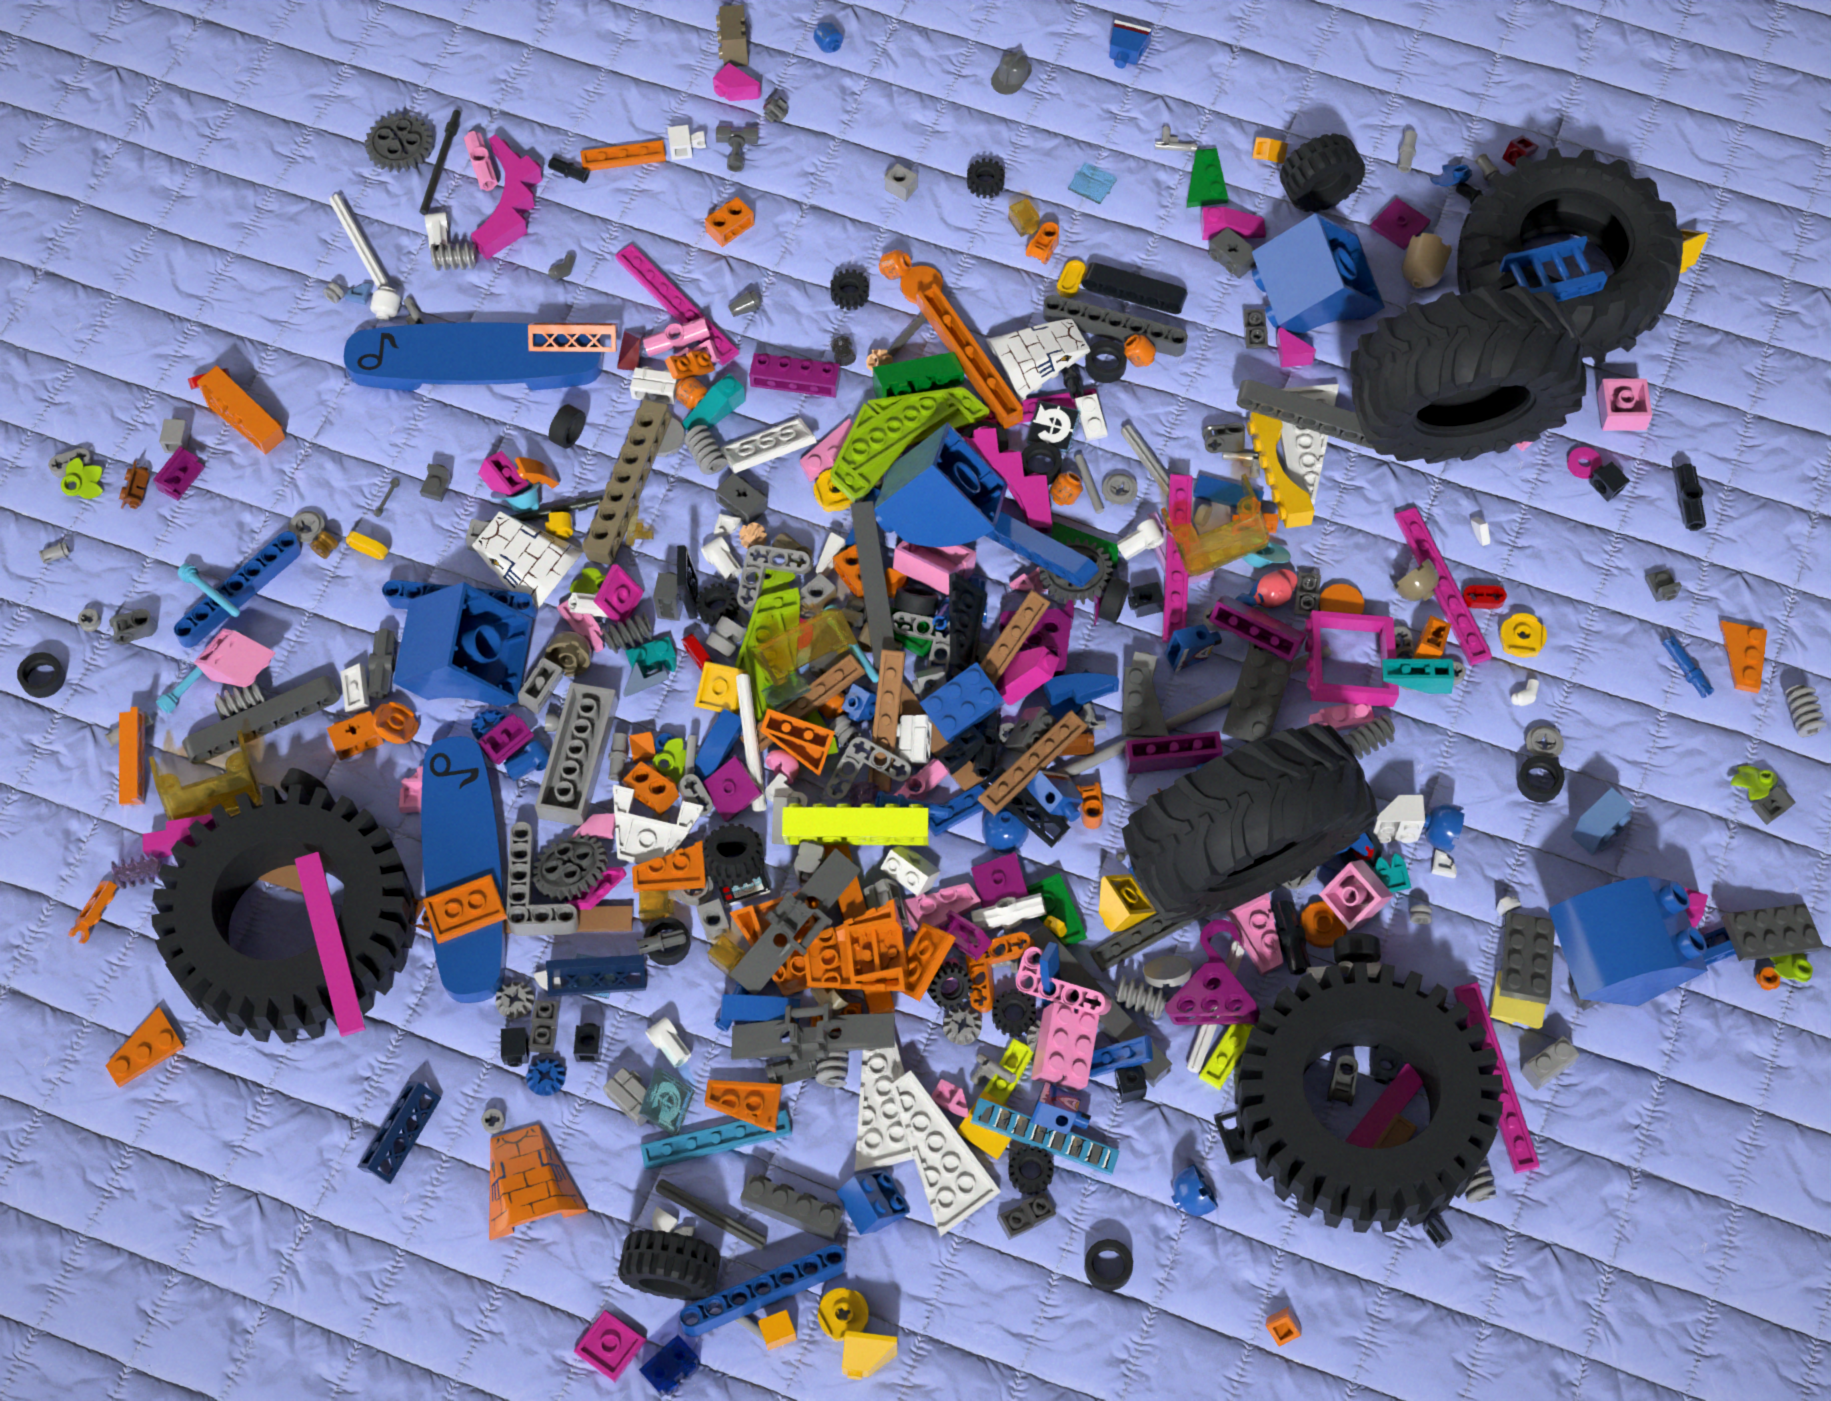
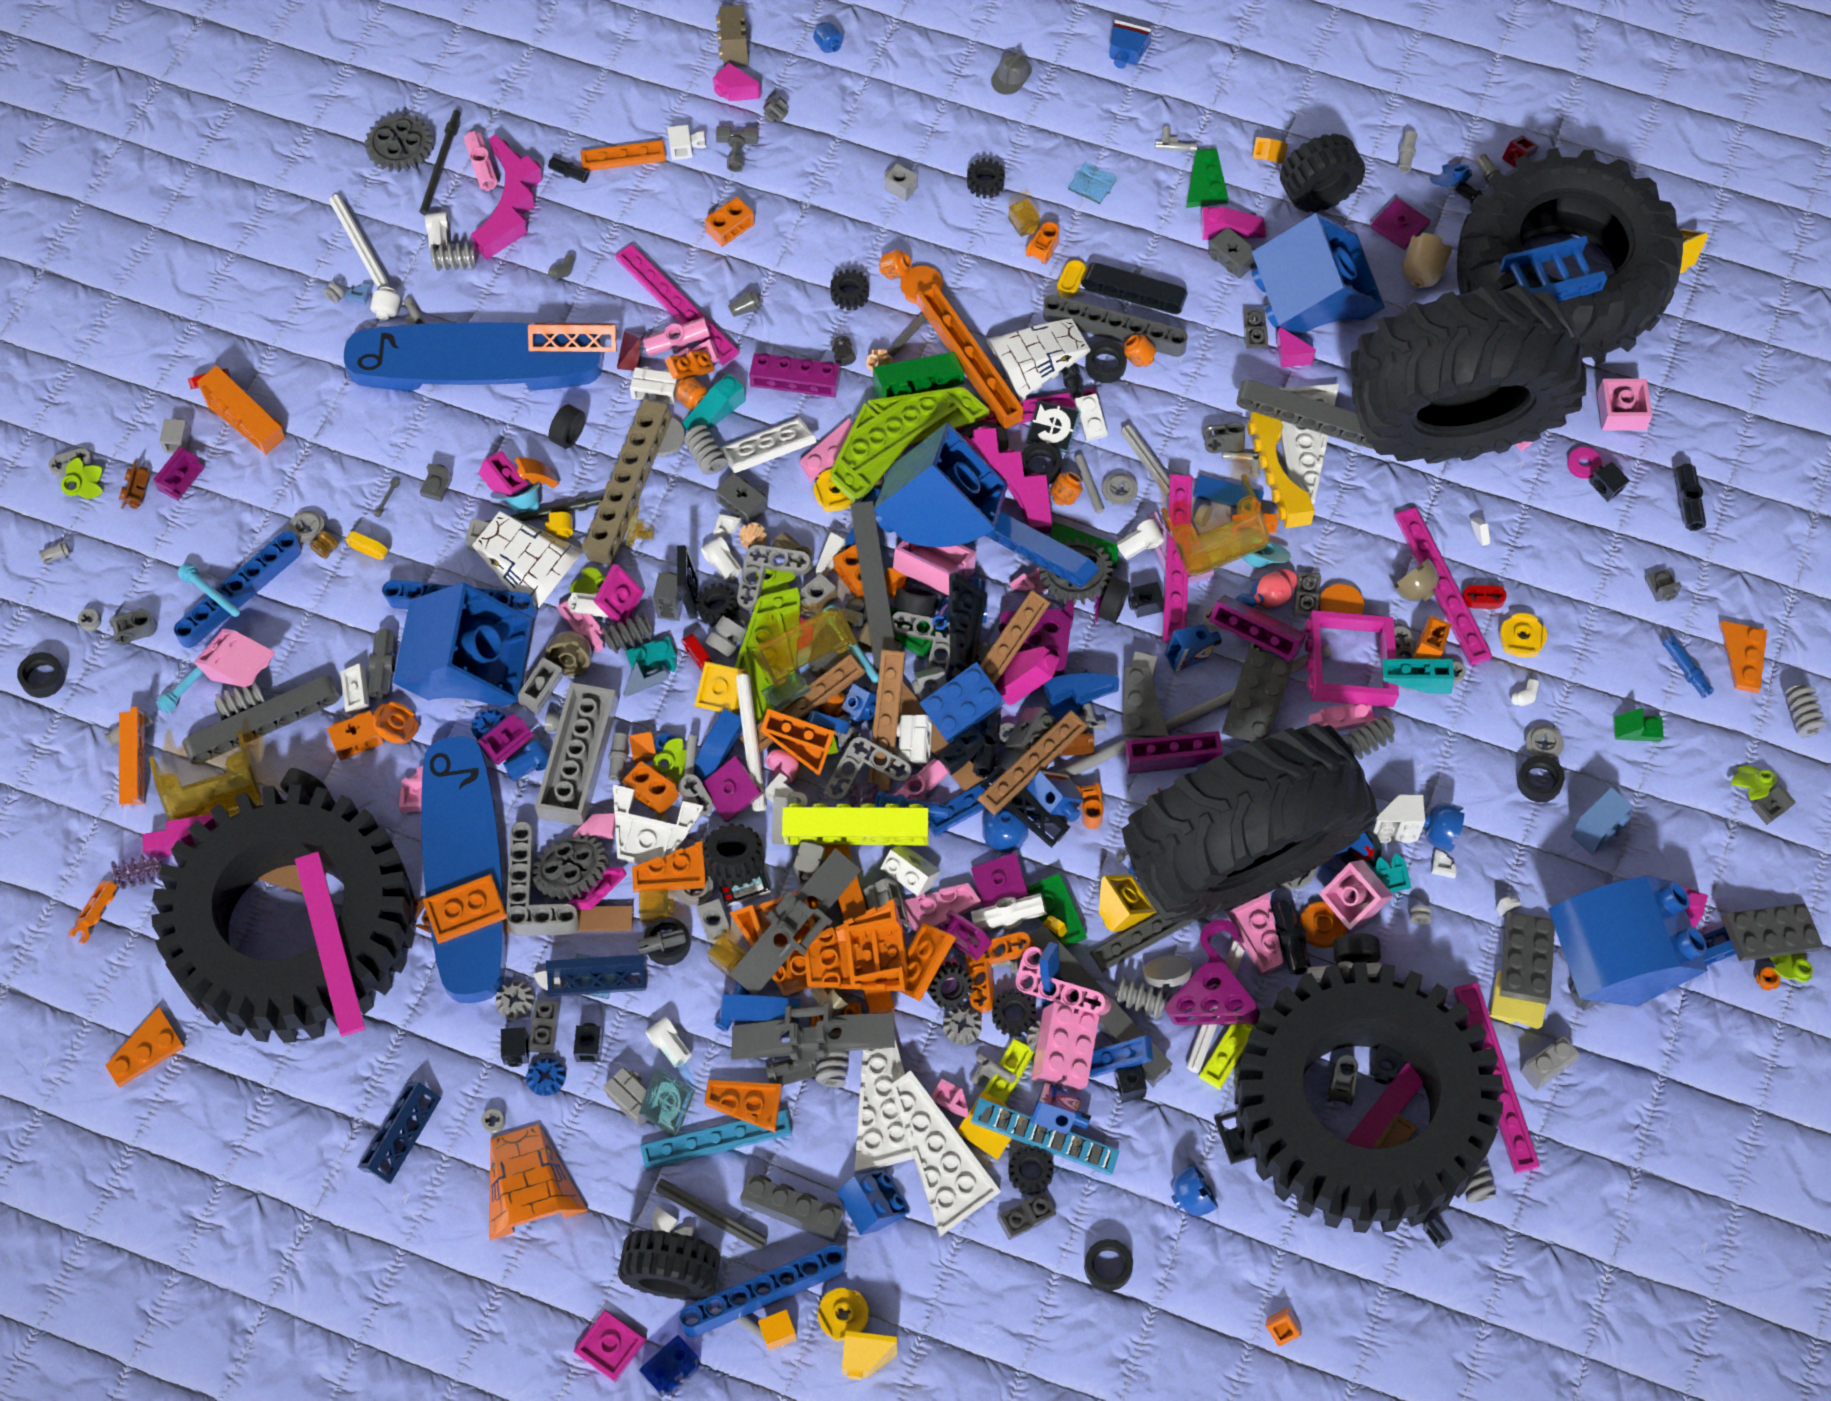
(828, 722): none -> blue beam
(1638, 727): none -> green slope

